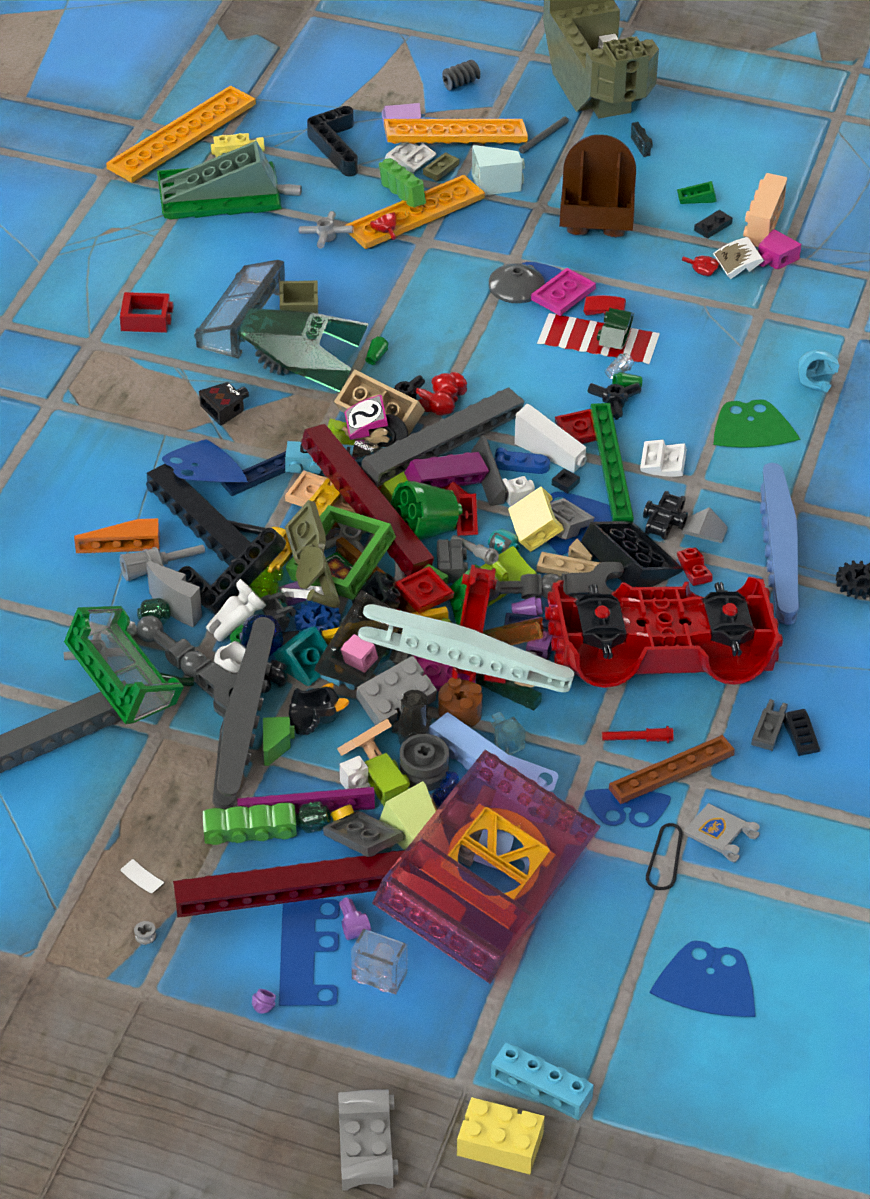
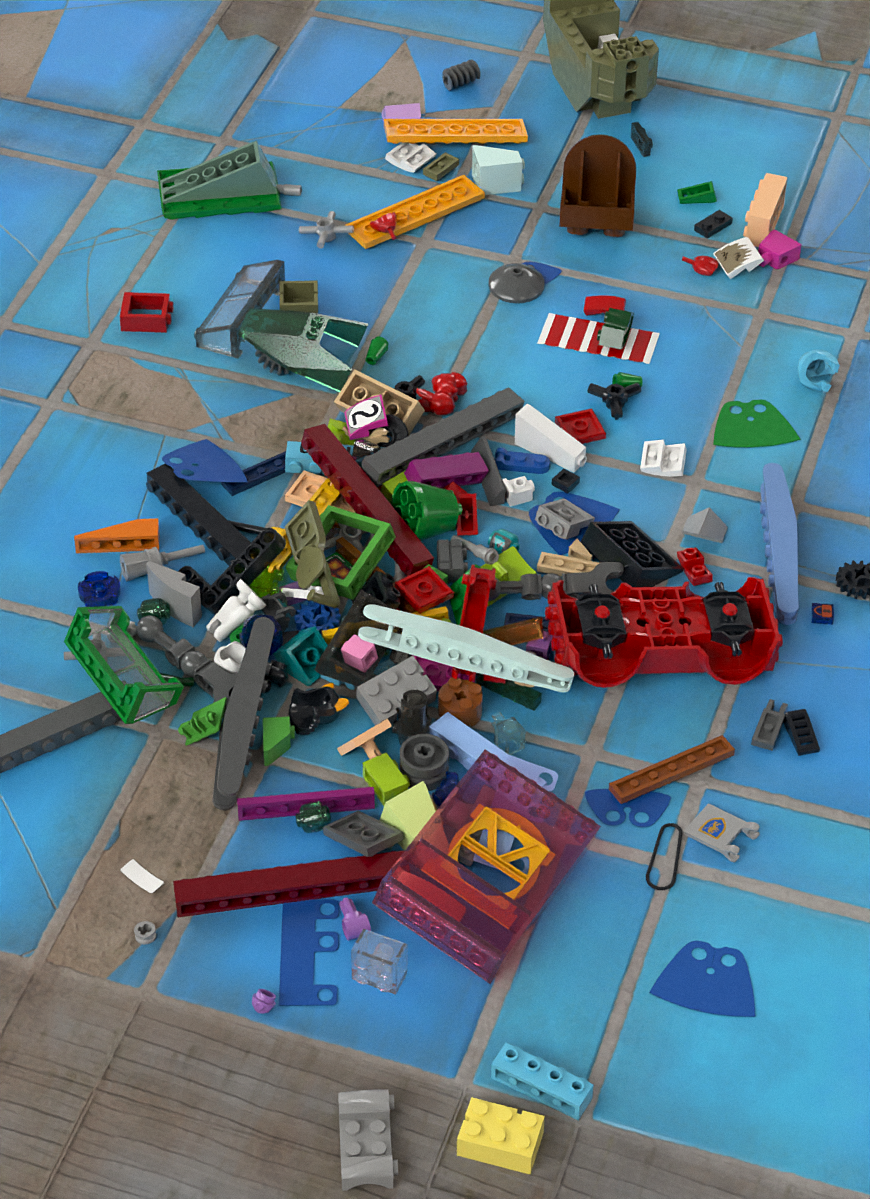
(100, 579): none -> clear blue plate
(180, 134): light orange plate -> none
(203, 722): none -> bright green hinge
(223, 401): black torso -> none
(227, 143): light yellow brick -> none
(250, 823): bright green brick -> none
(322, 132): black beam -> none
(342, 812): yellow tile -> none
(354, 773): white brick -> none
(402, 182): bright green brick -> none
(529, 606): medium lavender cone -> none
(535, 519): light yellow panel -> none
(543, 134): dark grey bar -> none
(563, 291): dark pink plate -> none
(611, 462): green tile -> none
(621, 364): clear cone -> none
(650, 735): red pin -> none
(665, 515): black axle -> none
(822, 613): none -> clear blue tile

